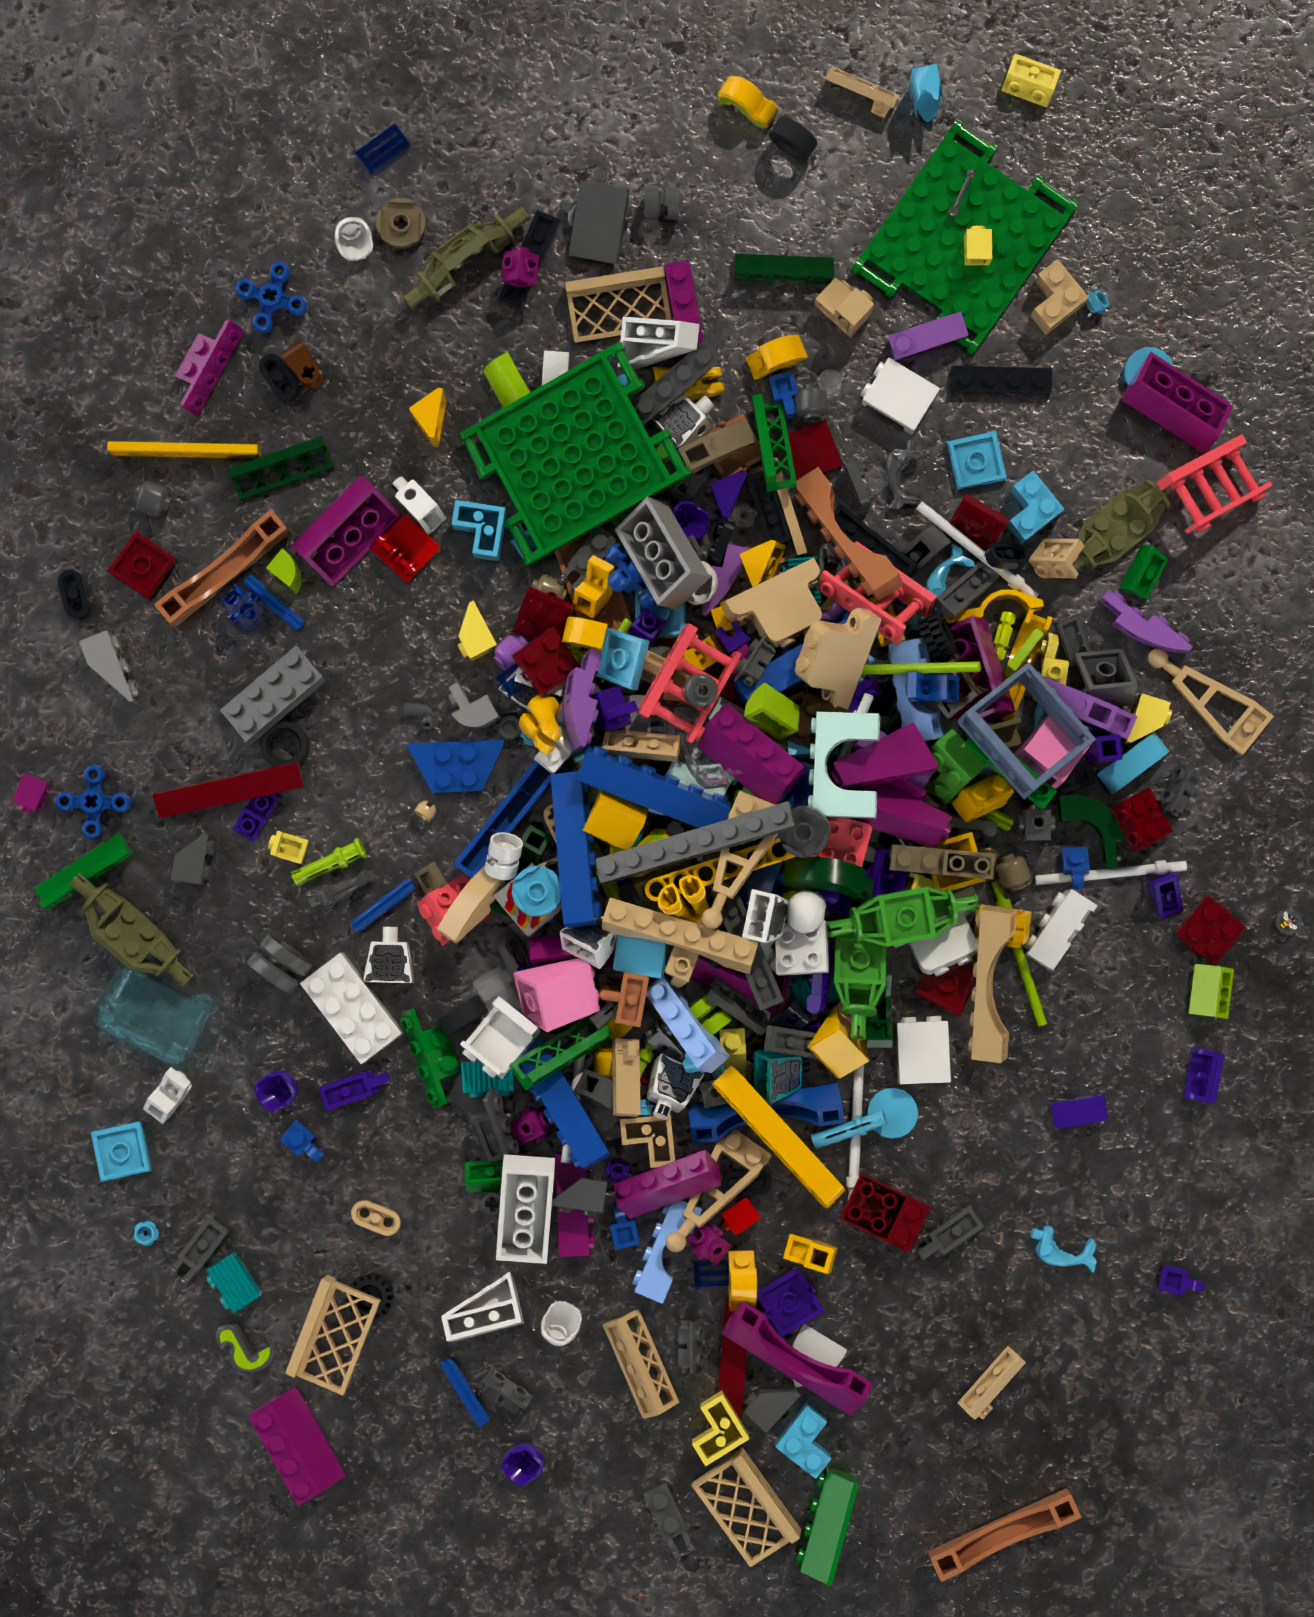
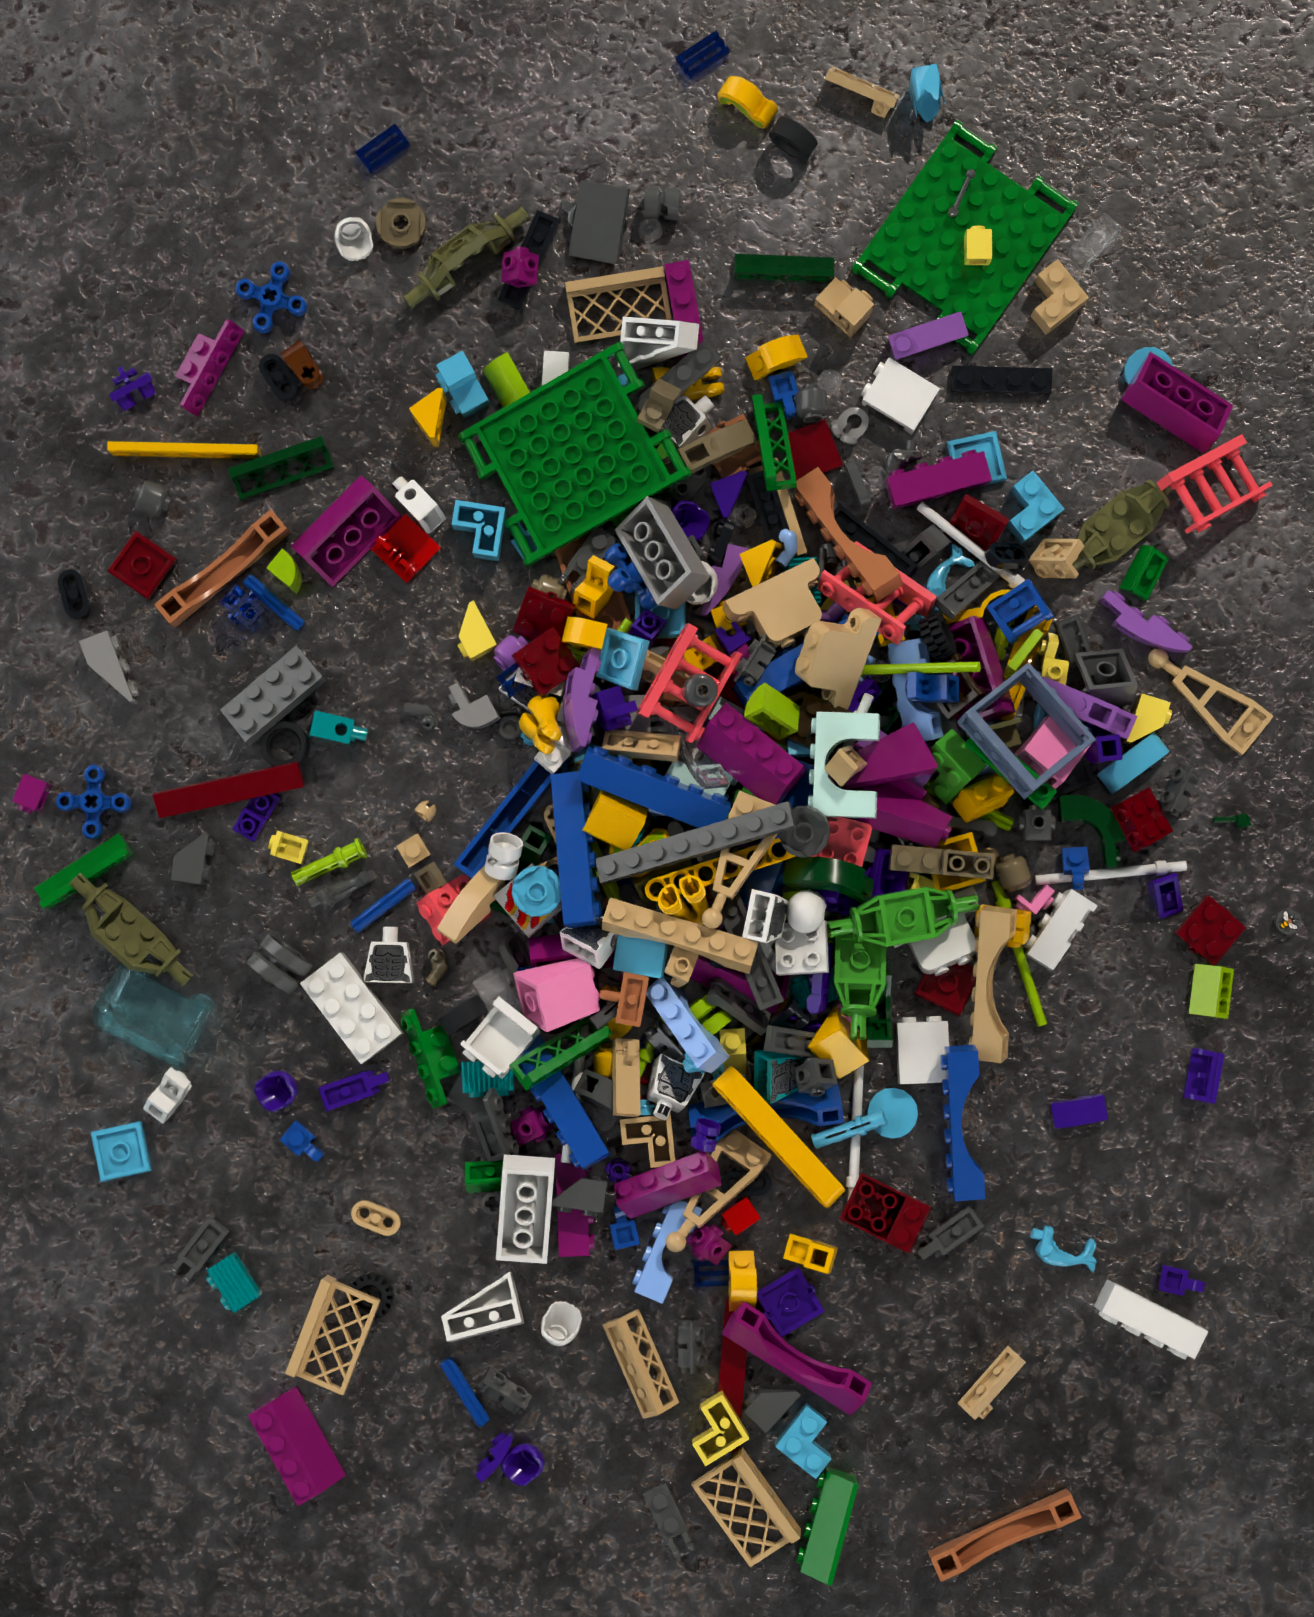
(122, 394): none -> dark purple hips
(139, 1236): medium azure plate -> none
(241, 1354): dark grey animal -> none
(324, 726): none -> teal torso
(413, 850): none -> tan plate
(439, 966): none -> dark tan arm
(456, 765): blue wing -> none
(460, 380): none -> medium azure brick
(499, 1449): none -> dark purple slope
(658, 405): none -> dark tan slope
(698, 46): none -> clear blue tile
(705, 1135): none -> dark purple wheel
(790, 547): none -> light blue arm
(815, 1076): none -> dark grey brick
(818, 1347): white sticker -> none
(844, 765): none -> tan slope
(854, 434): none -> light grey piece
(938, 479): none -> magenta brick
(961, 1072): none -> blue arch
(1014, 605): none -> blue plate
(1031, 80): light yellow bracket -> none
(1041, 900): none -> bright pink bracket
(1094, 241): none -> clear brick
(1097, 302): medium azure plate -> none
(1146, 1317): none -> white brick
(1242, 820): none -> dark green hand

